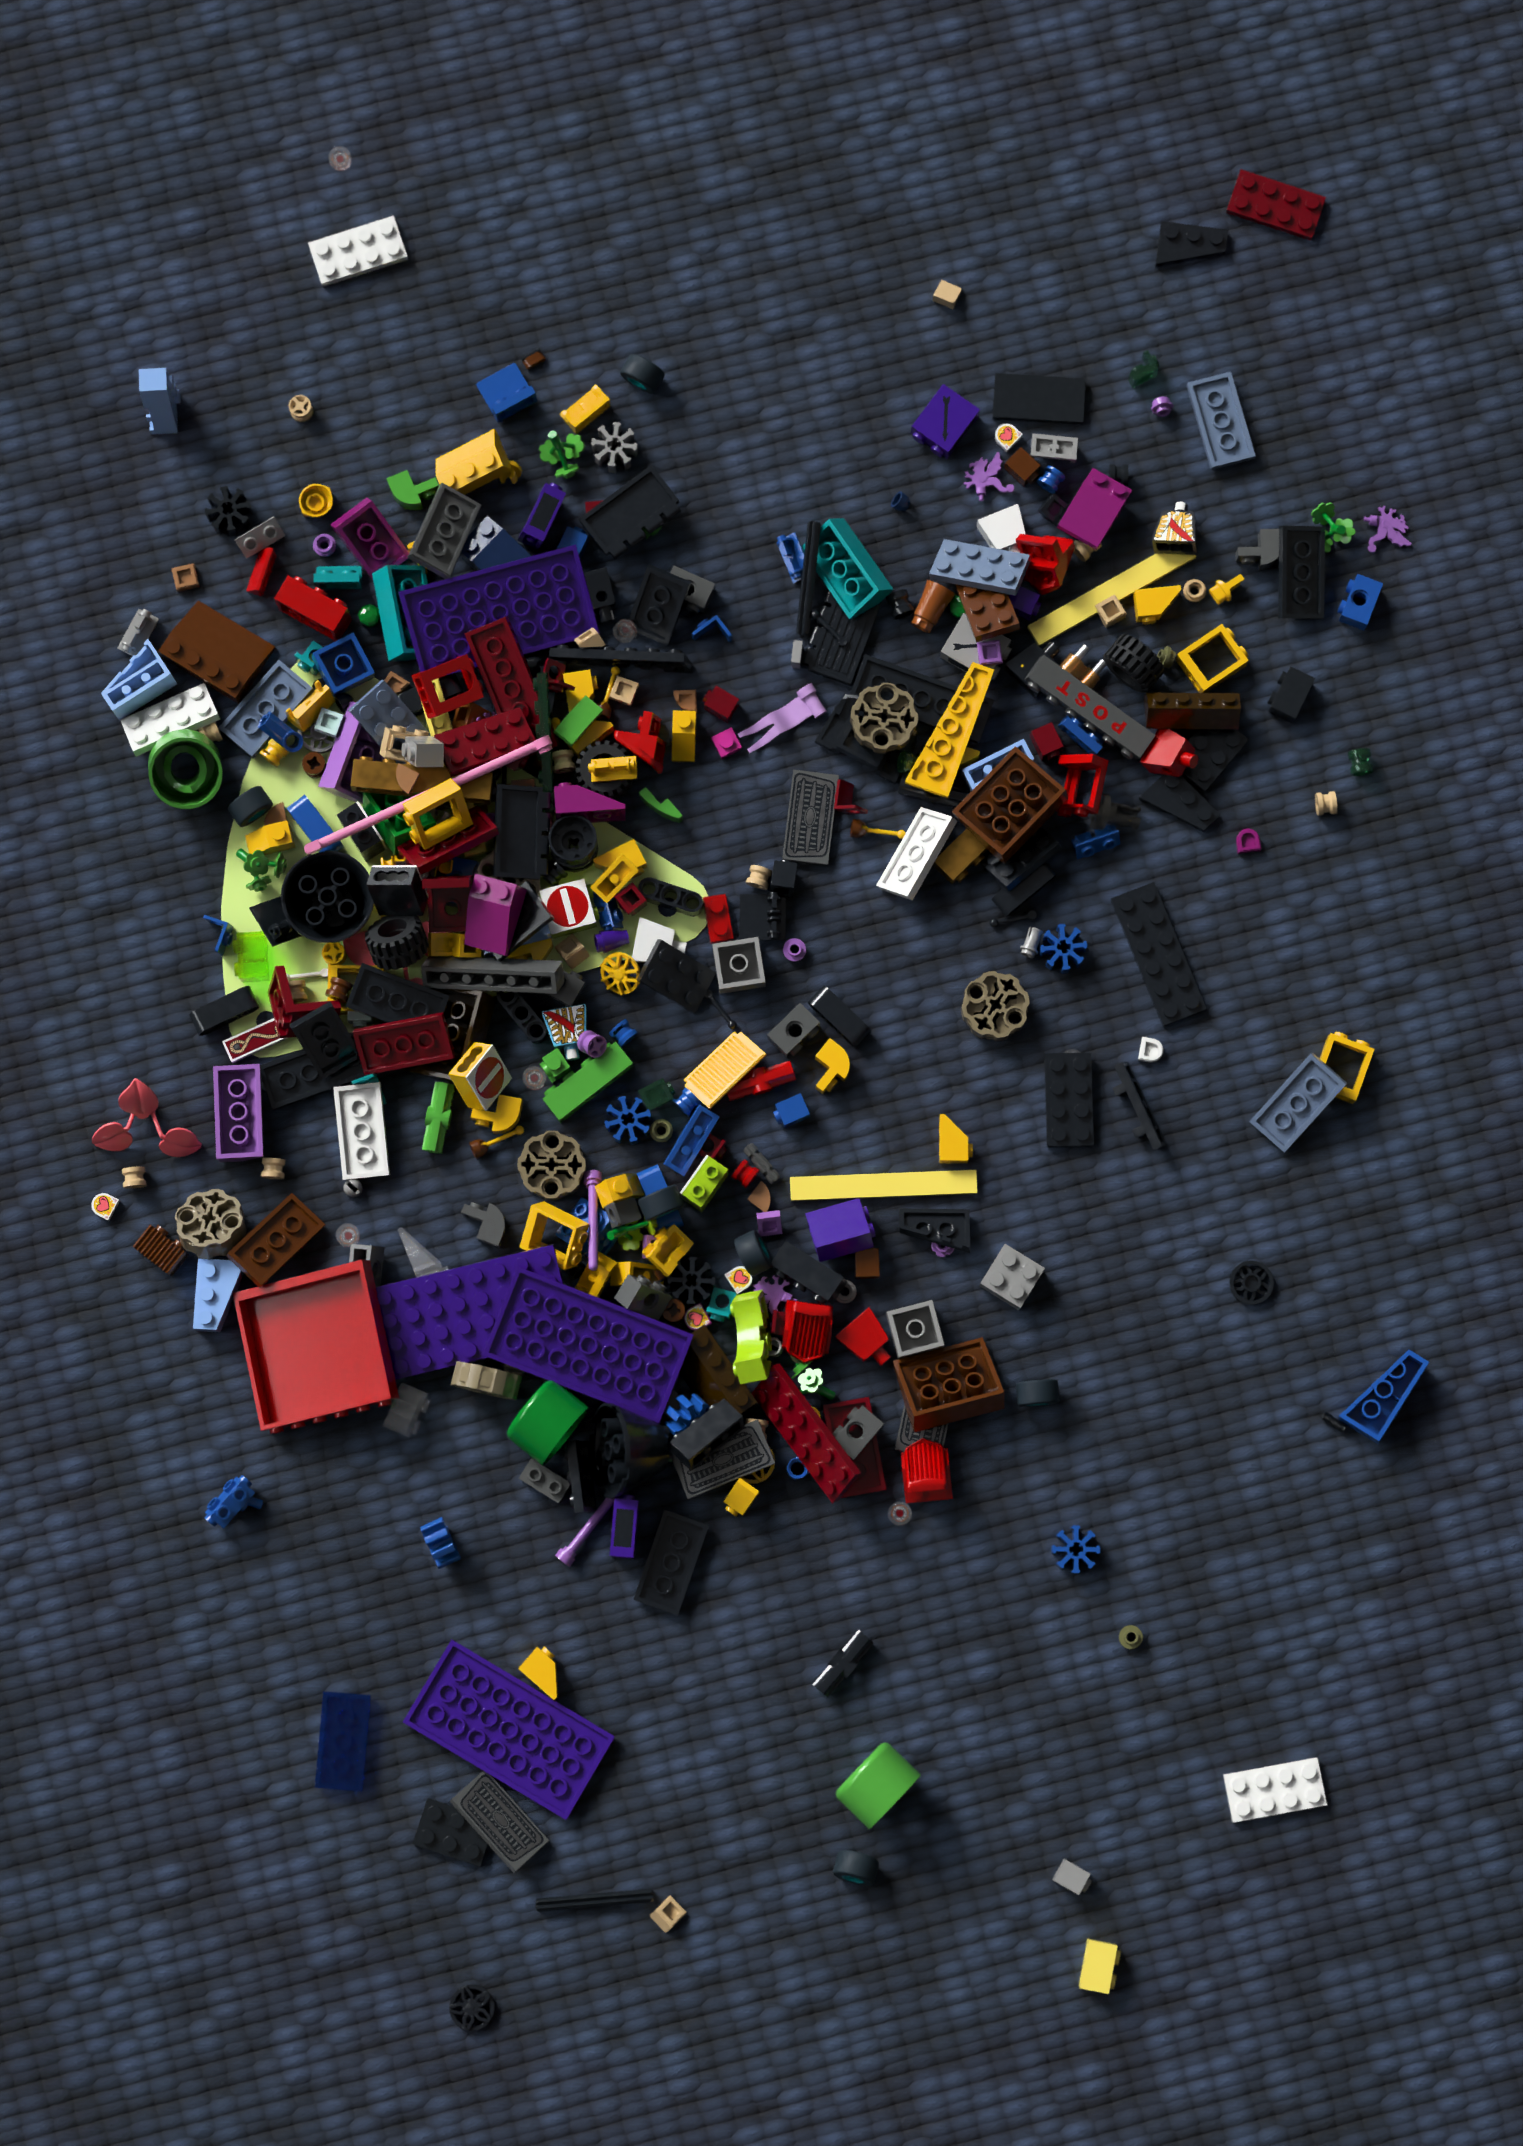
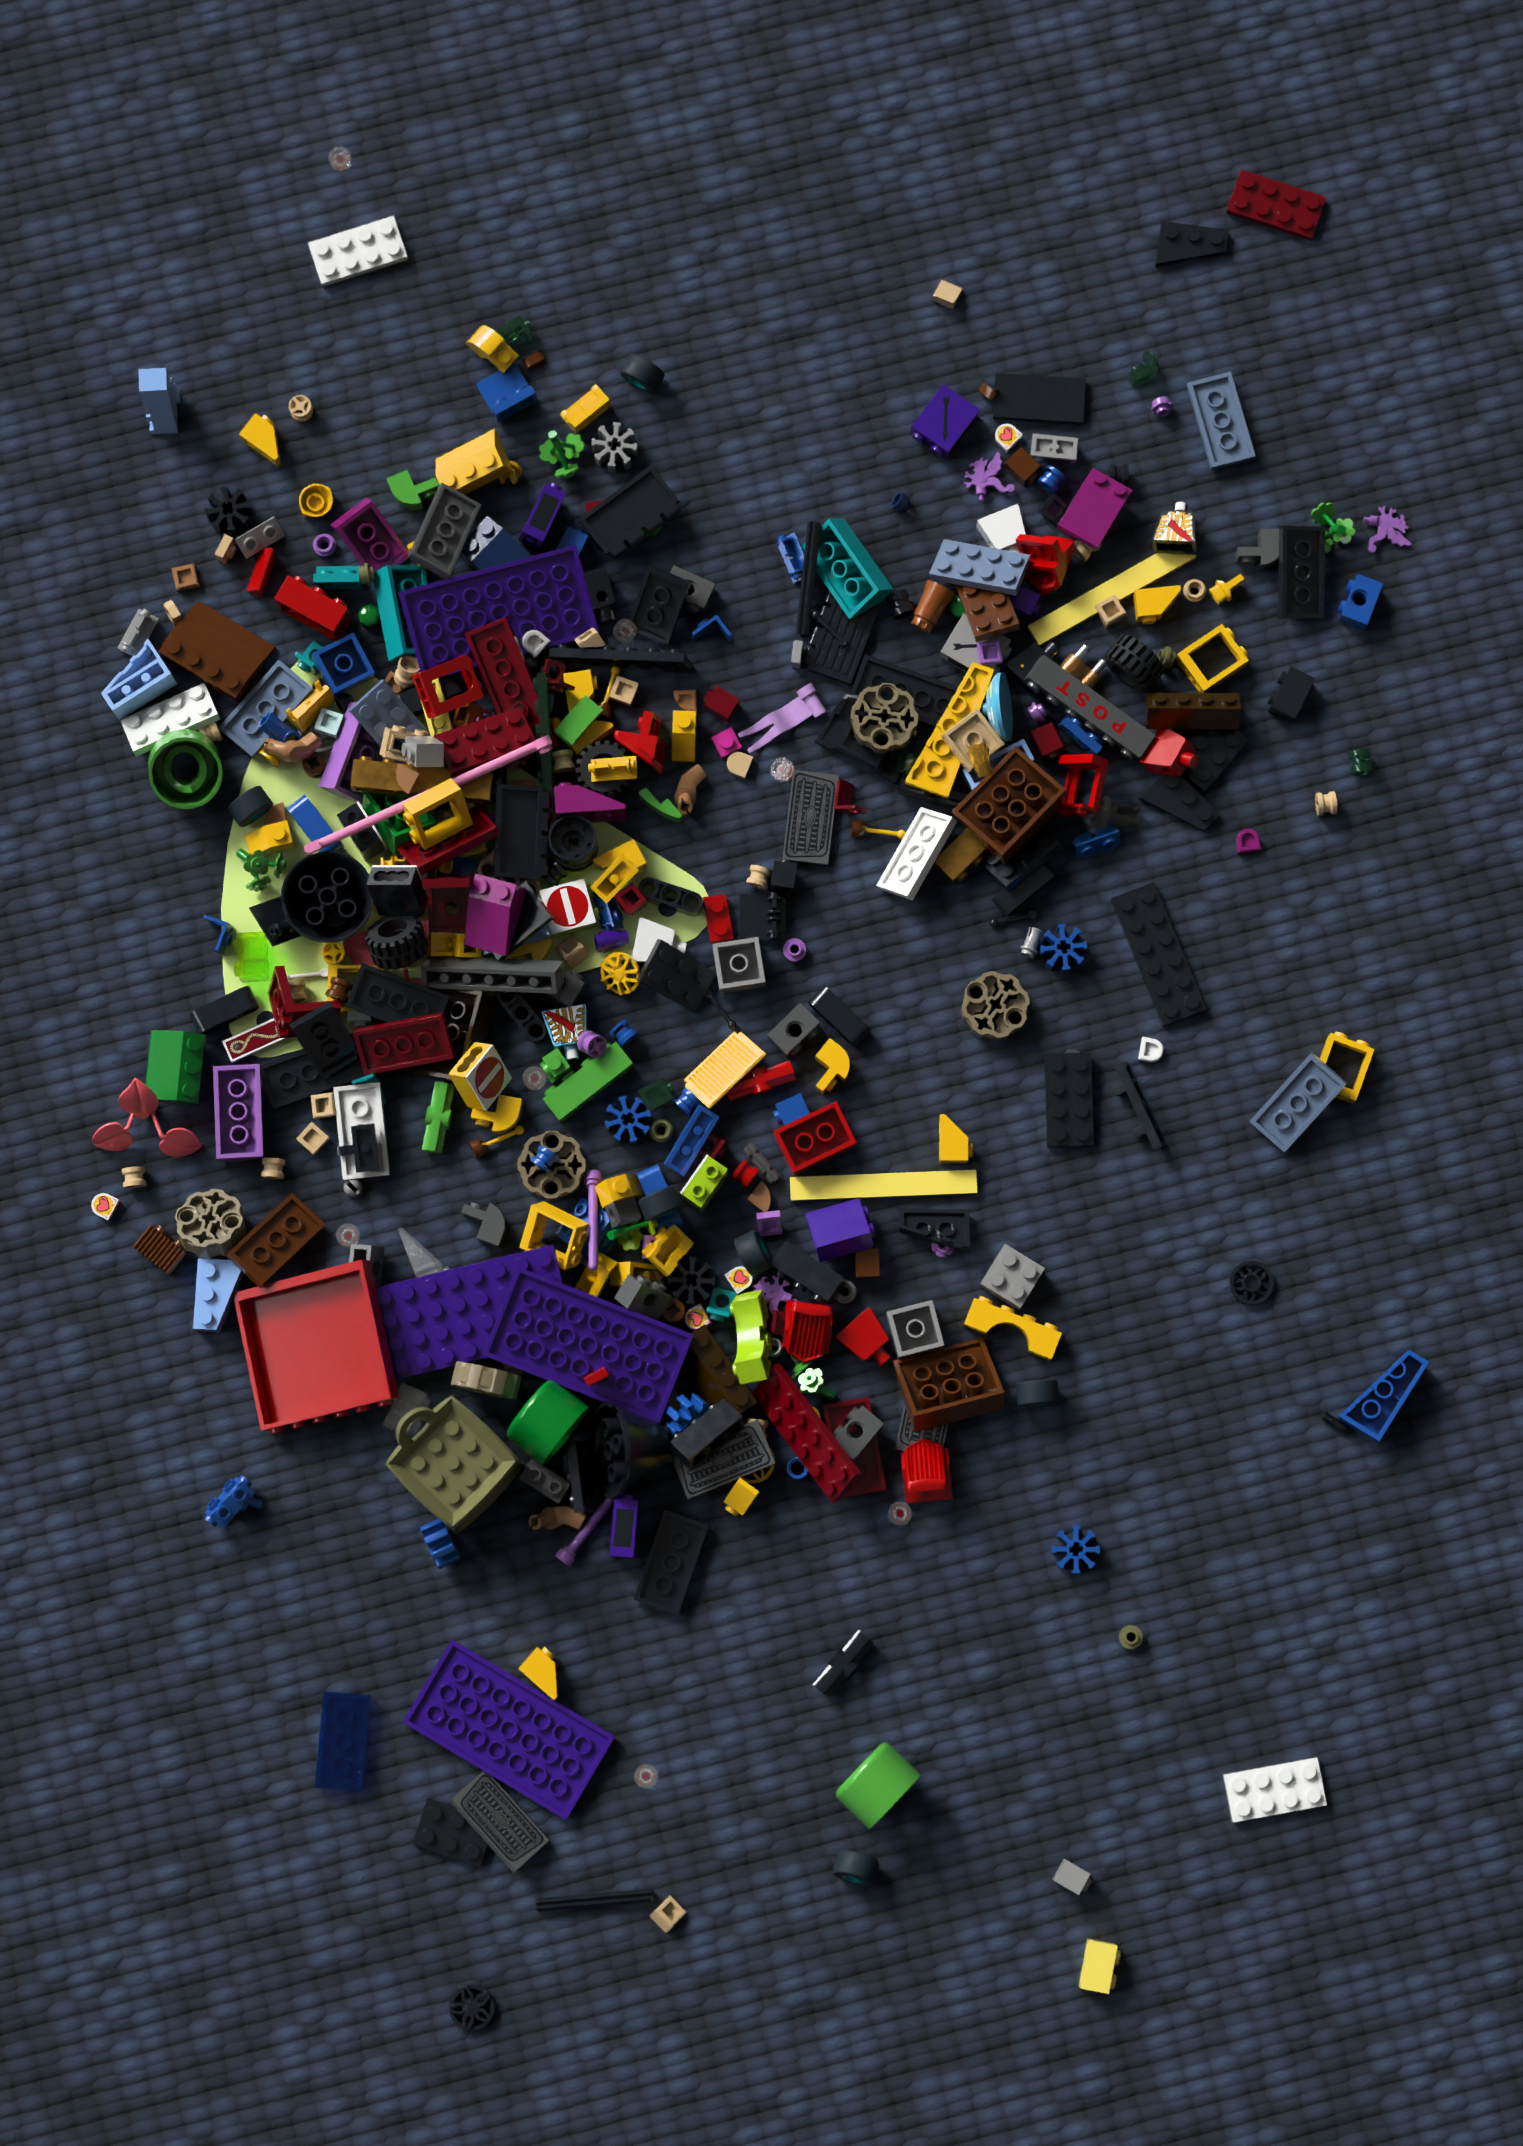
(172, 612): none -> tan tile
(175, 1066): none -> green slope
(226, 549): none -> tan plate
(262, 437): none -> yellow slope
(294, 750): none -> medium nougat arm
(312, 1138): none -> tan plate
(323, 1105): none -> tan slope
(363, 1148): none -> black plate
(366, 574): none -> olive plate
(406, 667): none -> tan wheel
(453, 1462): none -> olive piece
(490, 345): none -> yellow brick
(511, 330): none -> clear green bracket
(534, 642): none -> white tile
(544, 1159): none -> blue wheel
(556, 1516): none -> medium nougat arm
(596, 1376): none -> red tile
(646, 1776): none -> clear tile
(686, 789): none -> medium nougat arm
(739, 764): none -> tan tile
(782, 769): none -> clear tile
(814, 1138): none -> red brick
(970, 731): none -> tan tile
(980, 758): none -> clear yellow cone
(988, 390): none -> reddish brown piece
(999, 707): none -> medium azure dish
(1037, 712): none -> medium lavender plate
(1041, 1339): none -> yellow arch

